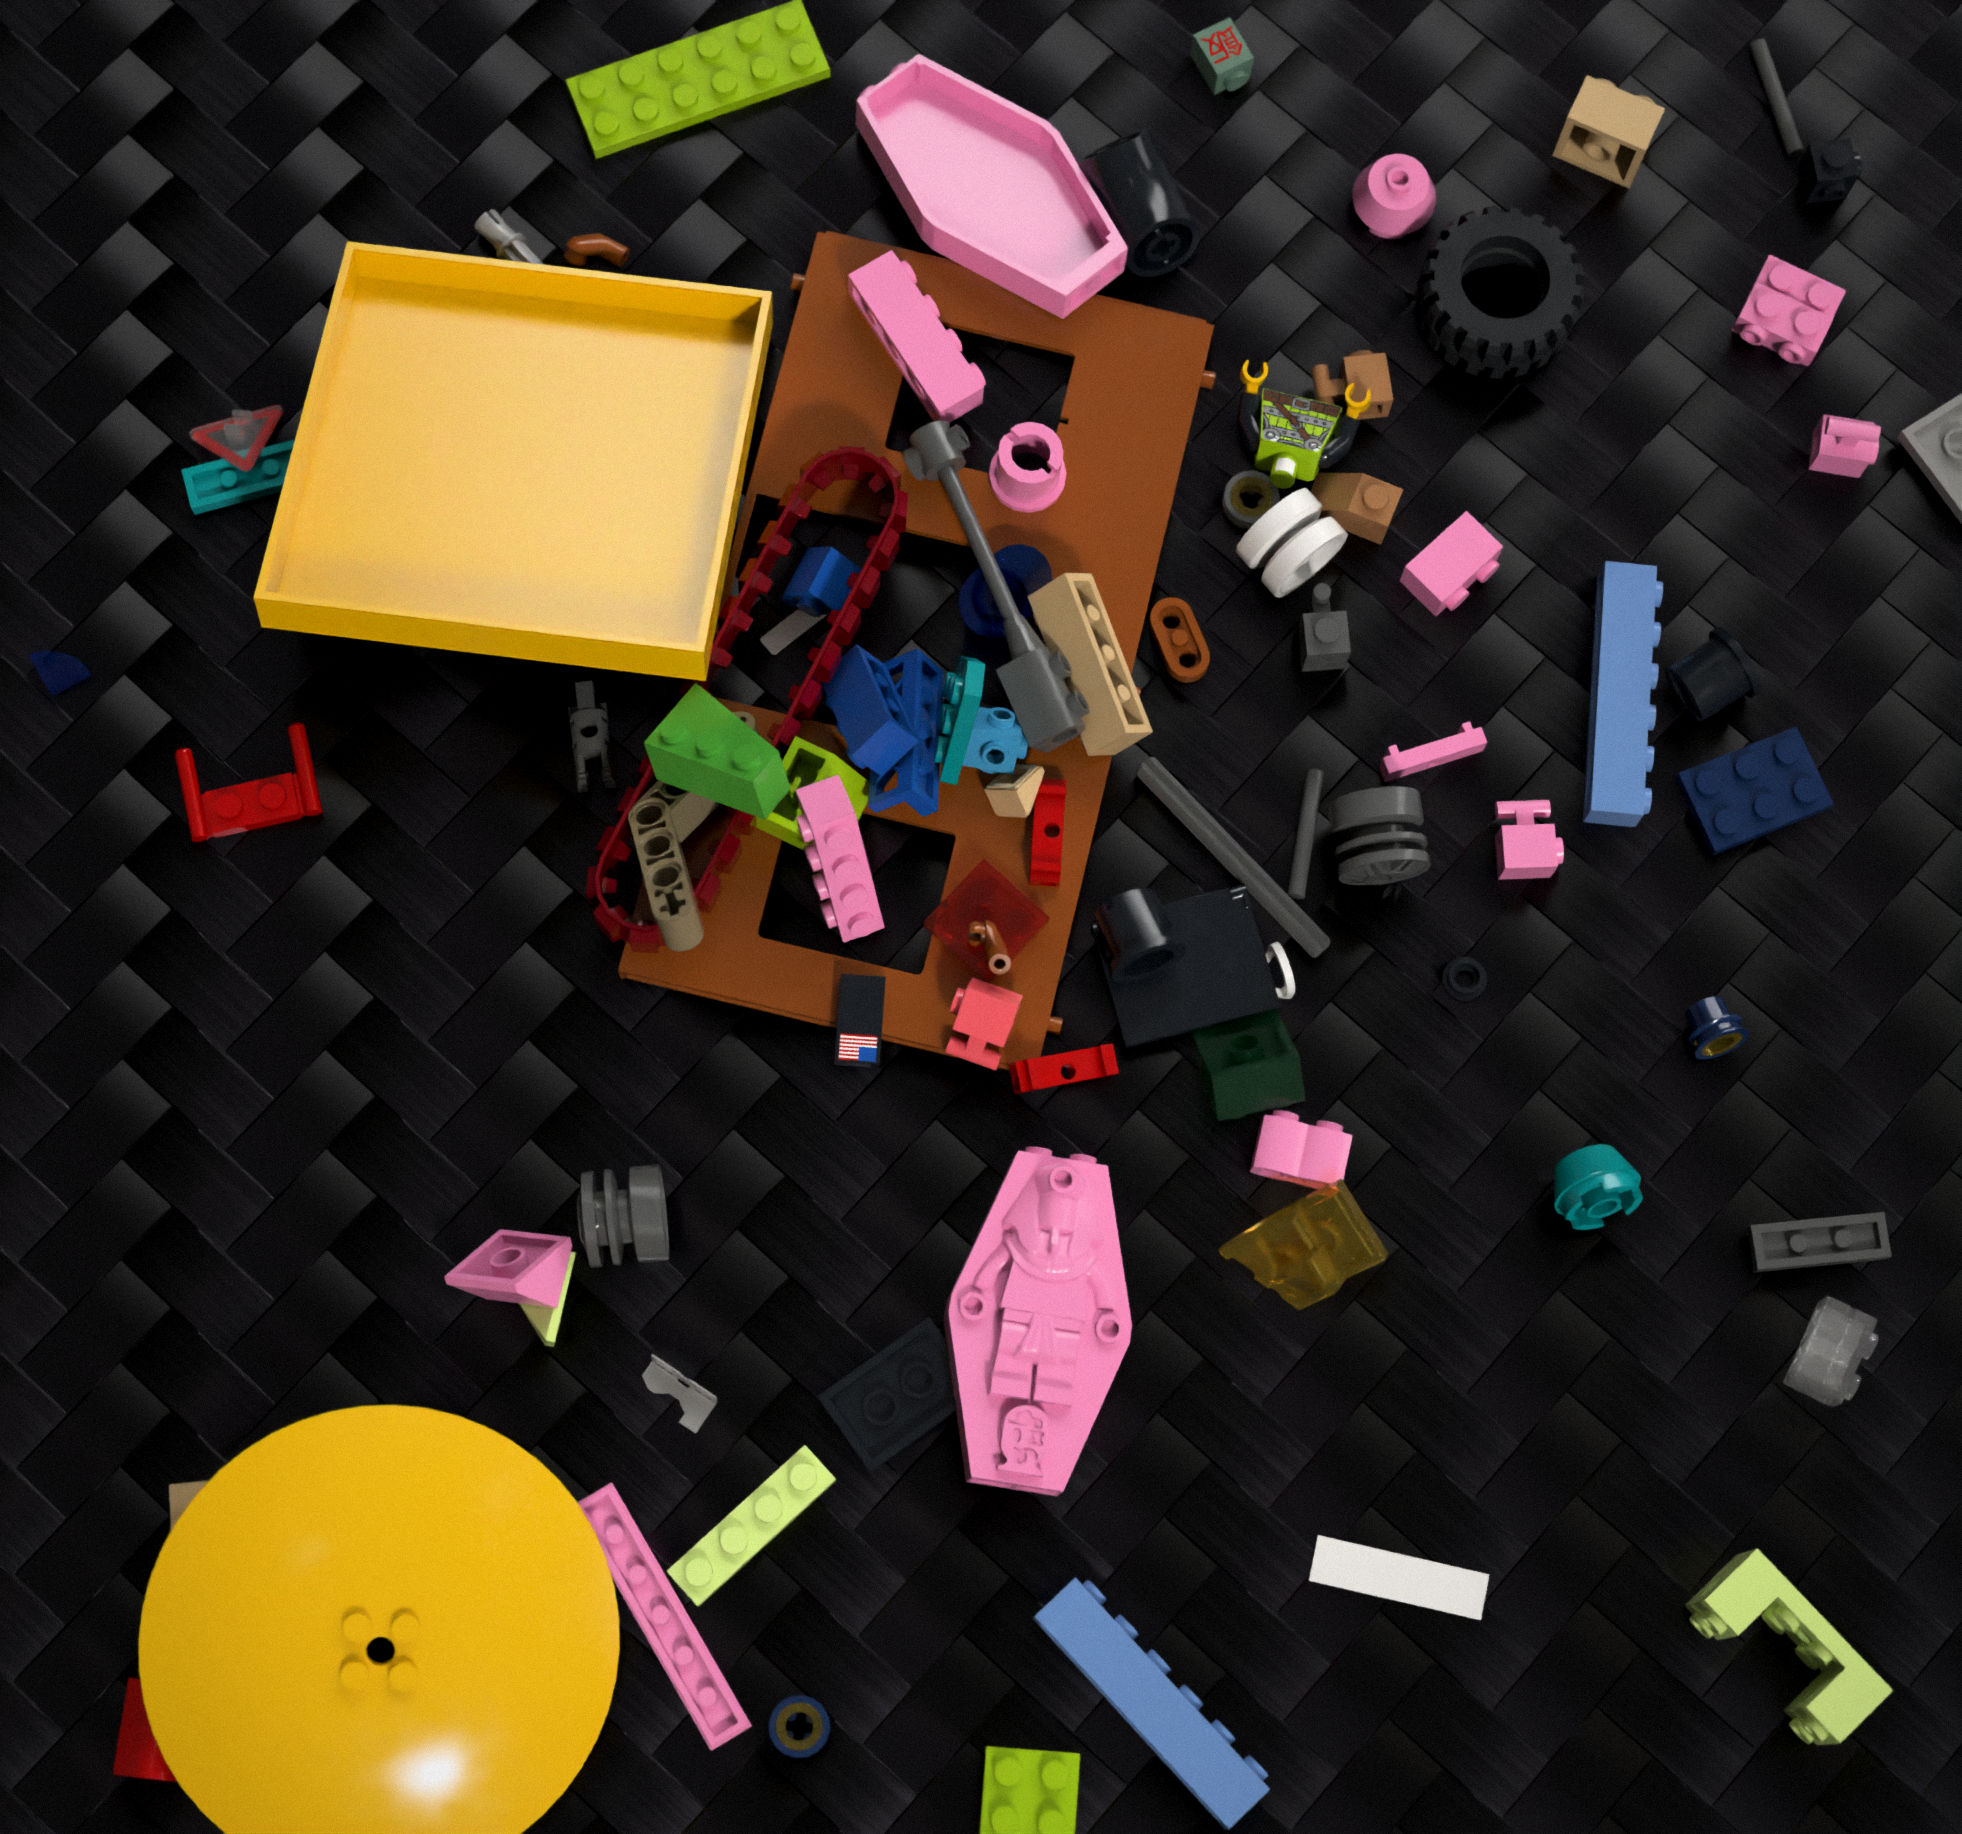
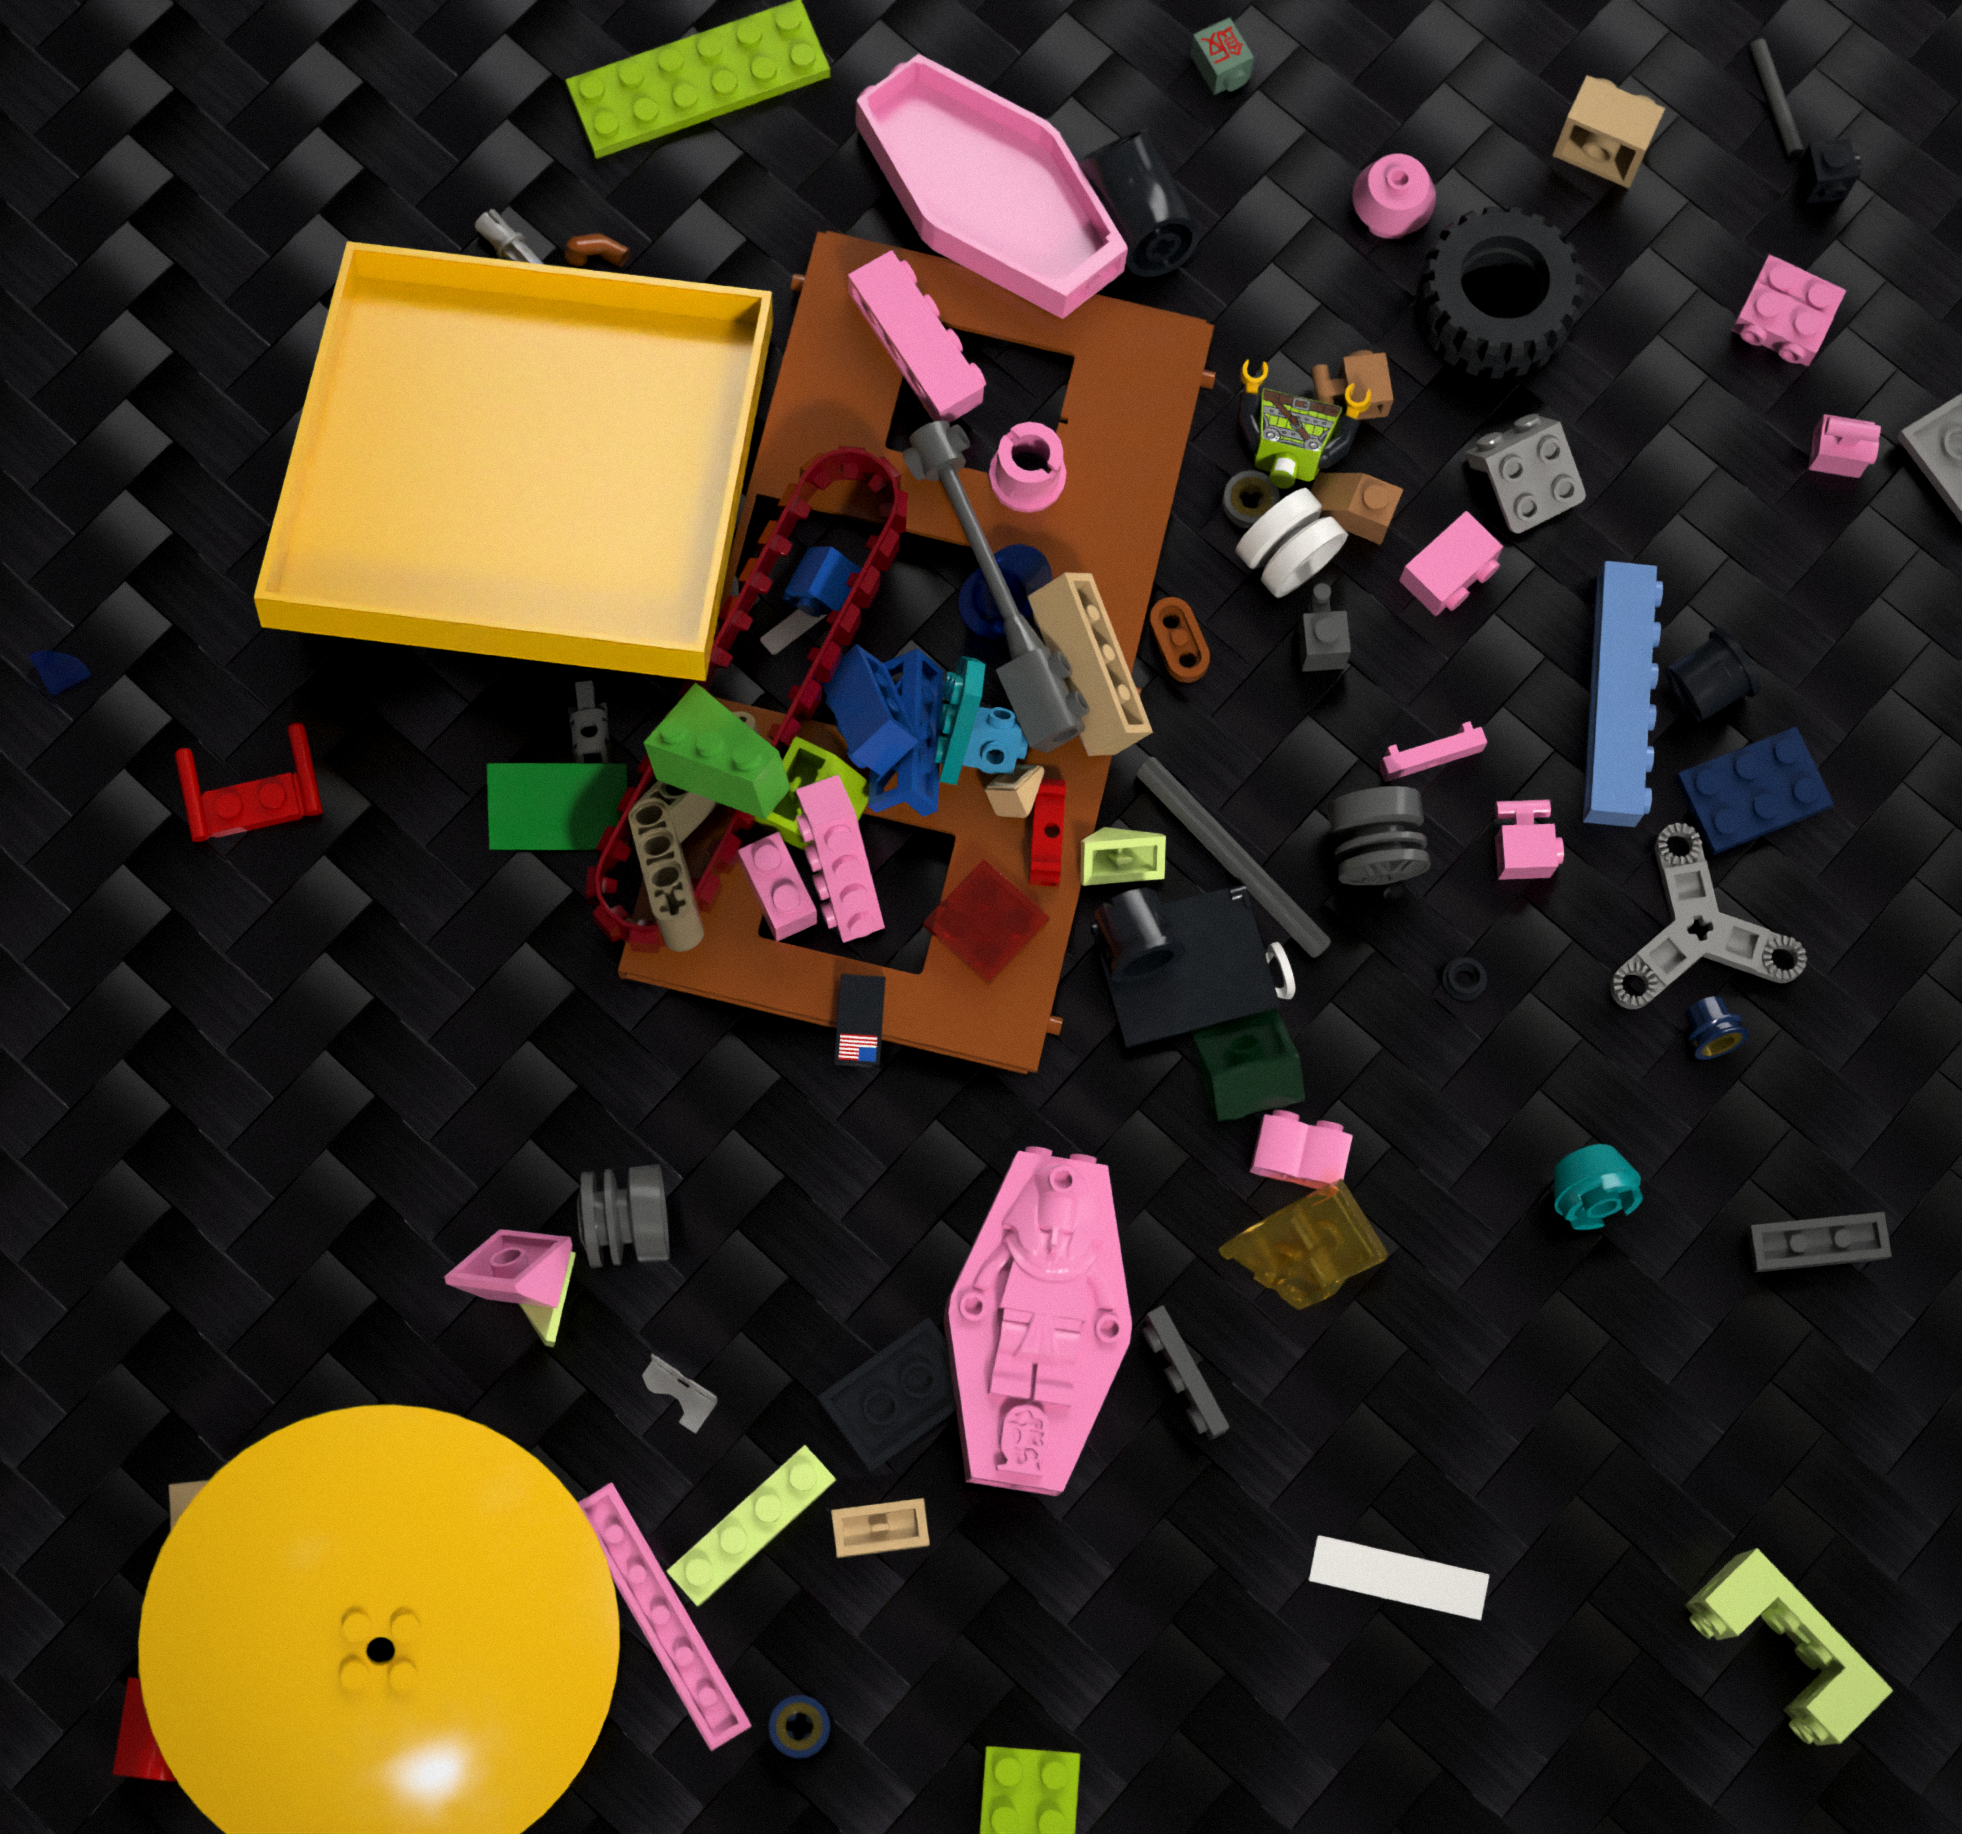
(223, 484): teal plate -> none
(240, 437): clear piece -> none
(552, 804): none -> green piece
(777, 886): none -> bright pink brick
(880, 1528): none -> tan plate
(985, 1015): coral brick -> none
(995, 950): dark orange arm -> none
(1046, 1071): red piece -> none
(1122, 856): none -> yellowish green slope
(1151, 1703): medium blue brick -> none
(1184, 1374): none -> dark grey plate
(1305, 834): dark grey bar -> none
(1529, 471): none -> light grey bracket
(1728, 941): none -> light grey piece
(1831, 1352): clear brick -> none

